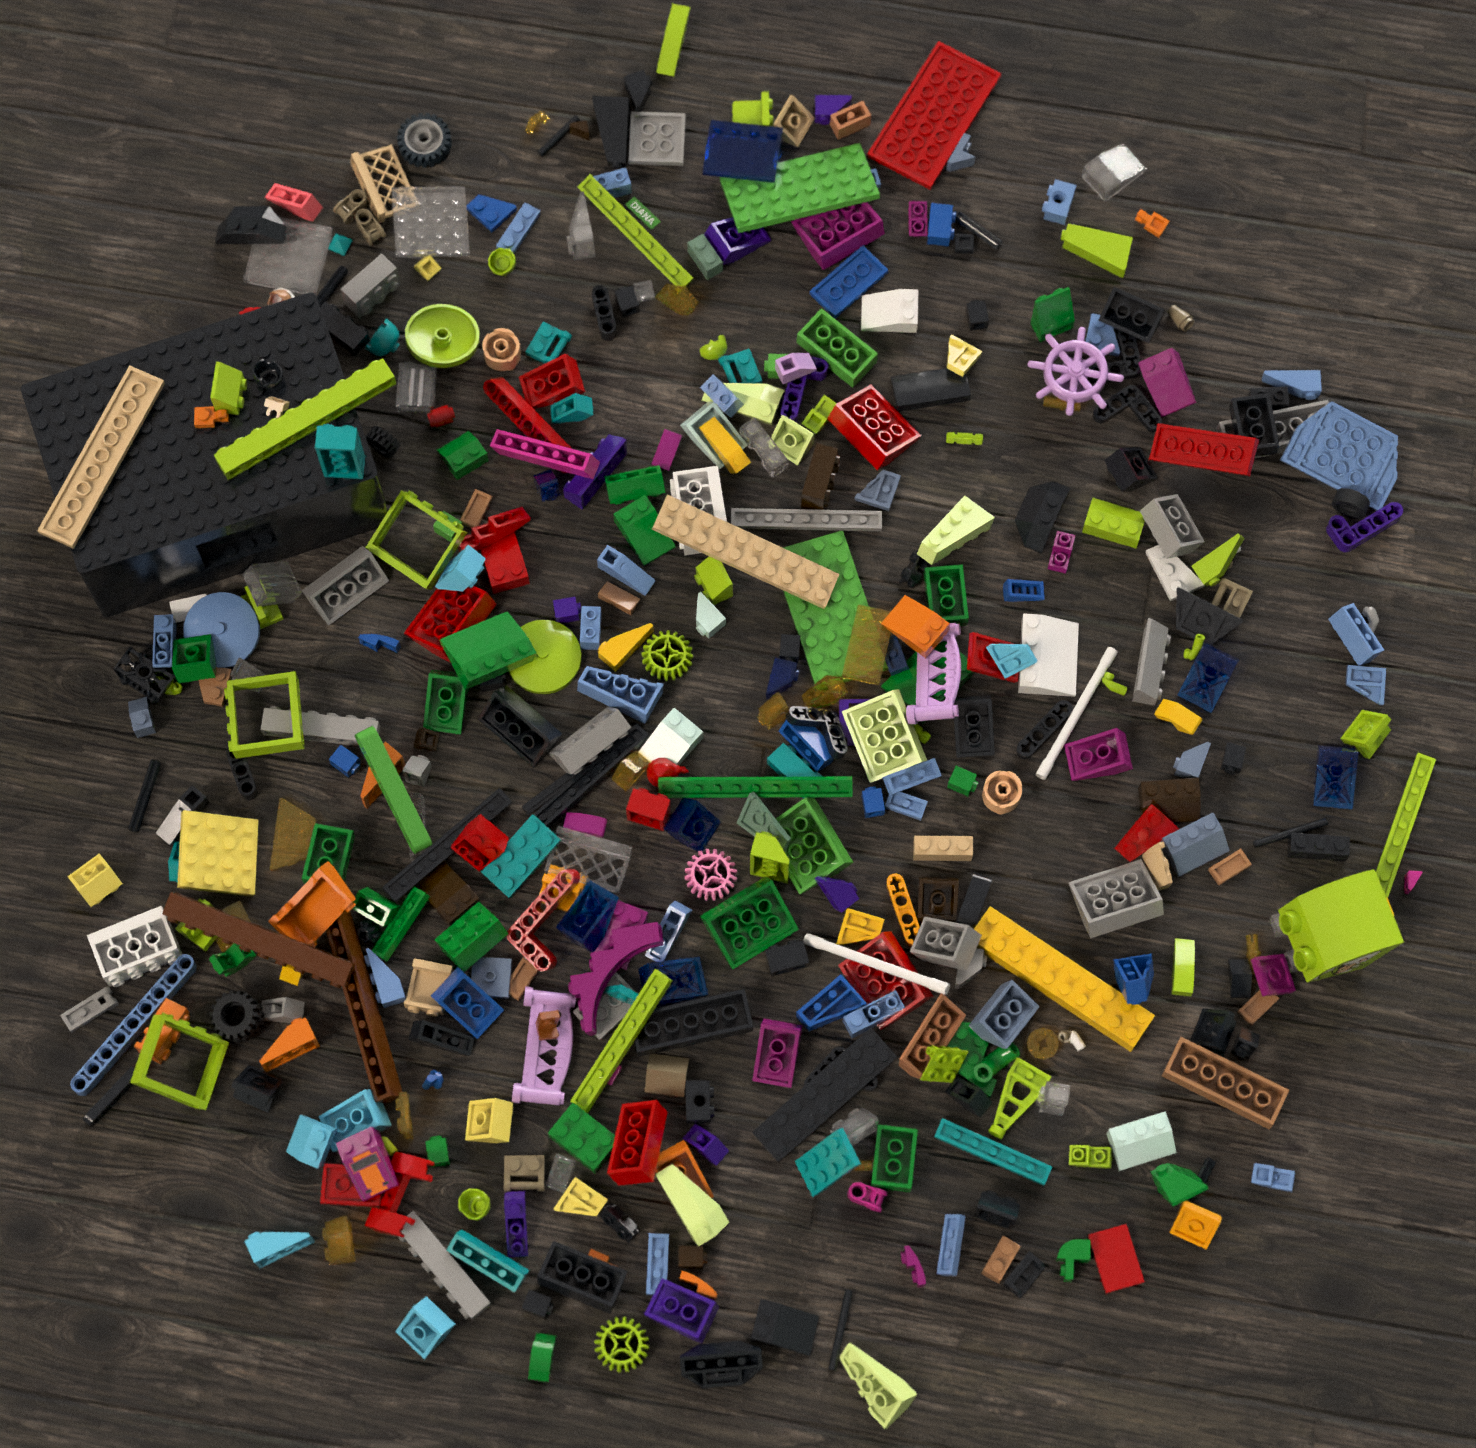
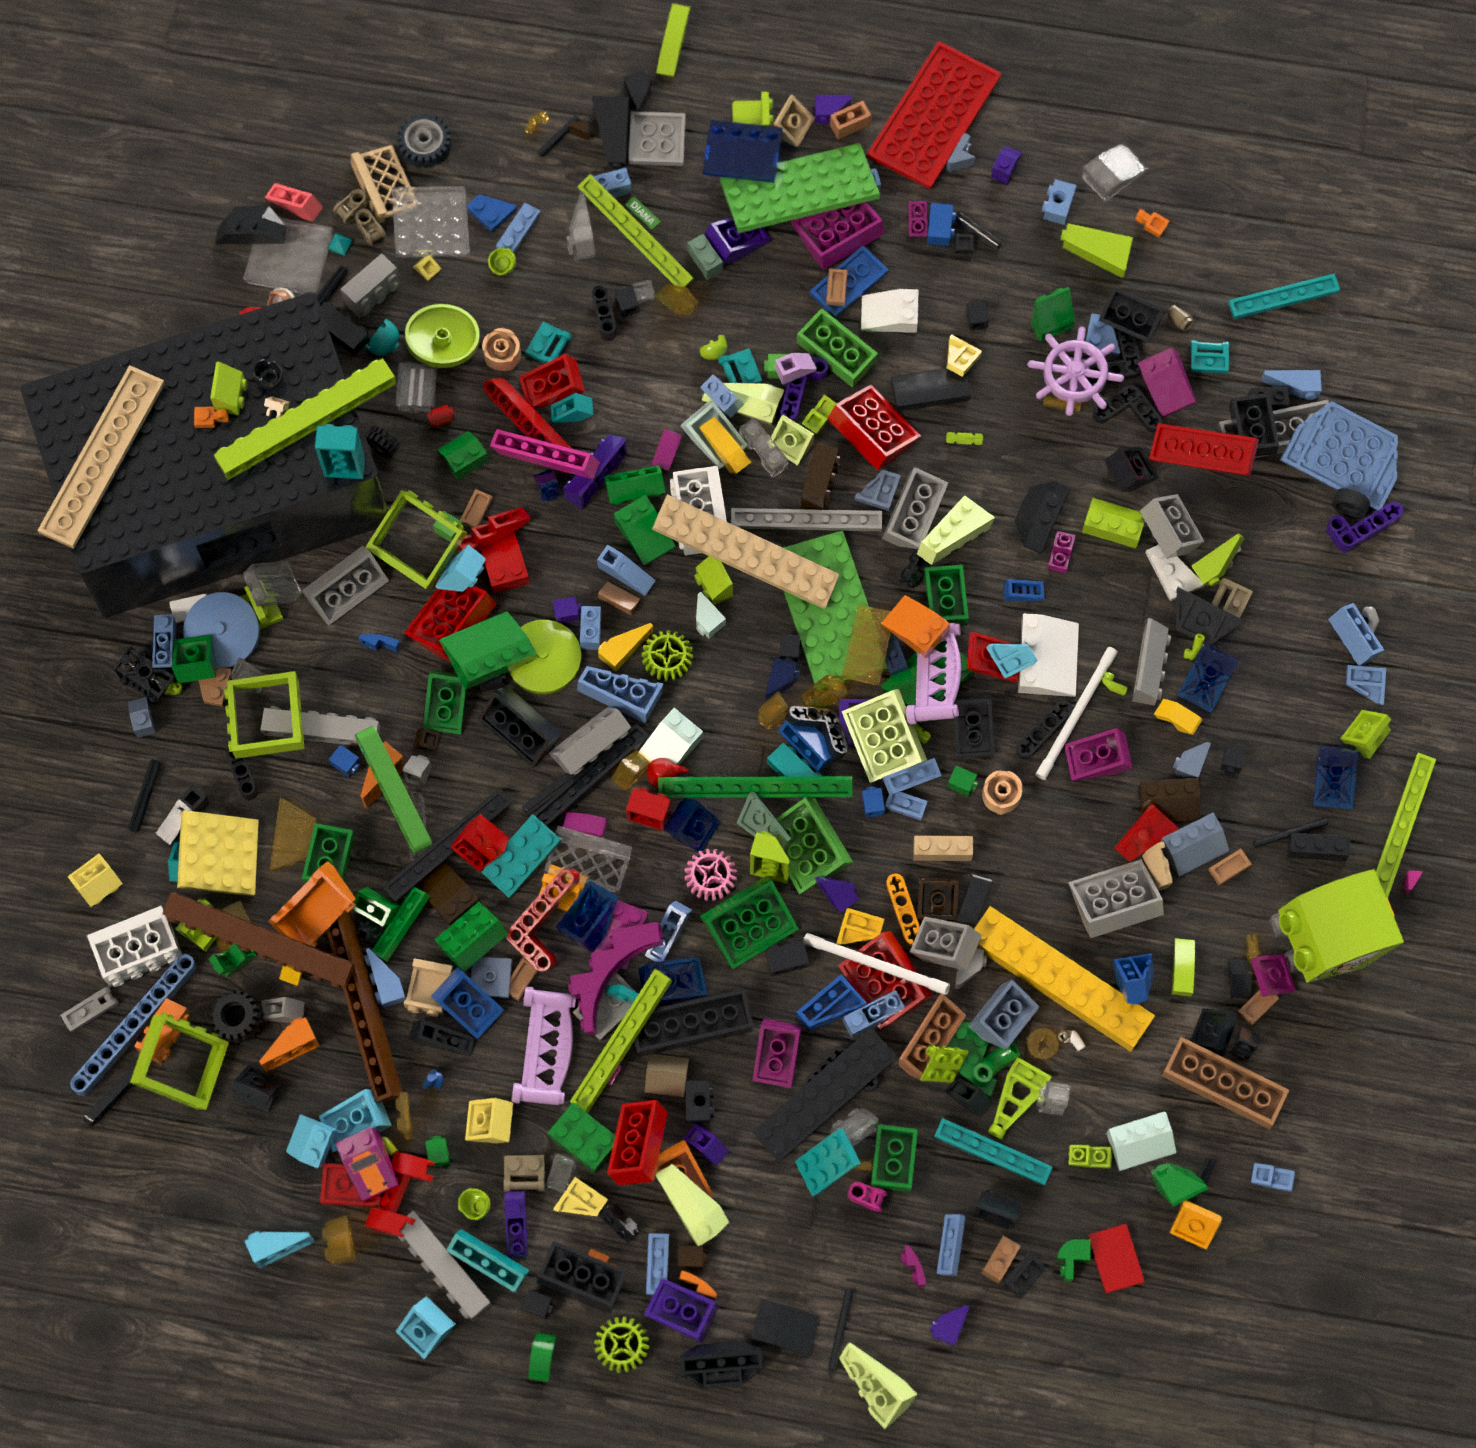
(547, 1025): dark orange bracket -> none
(836, 287): none -> medium nougat tile
(915, 509): none -> light grey slope
(949, 1326): none -> dark purple slope
(1005, 164): none -> dark purple slope
(1209, 362): none -> teal plate
(1284, 296): none -> teal plate

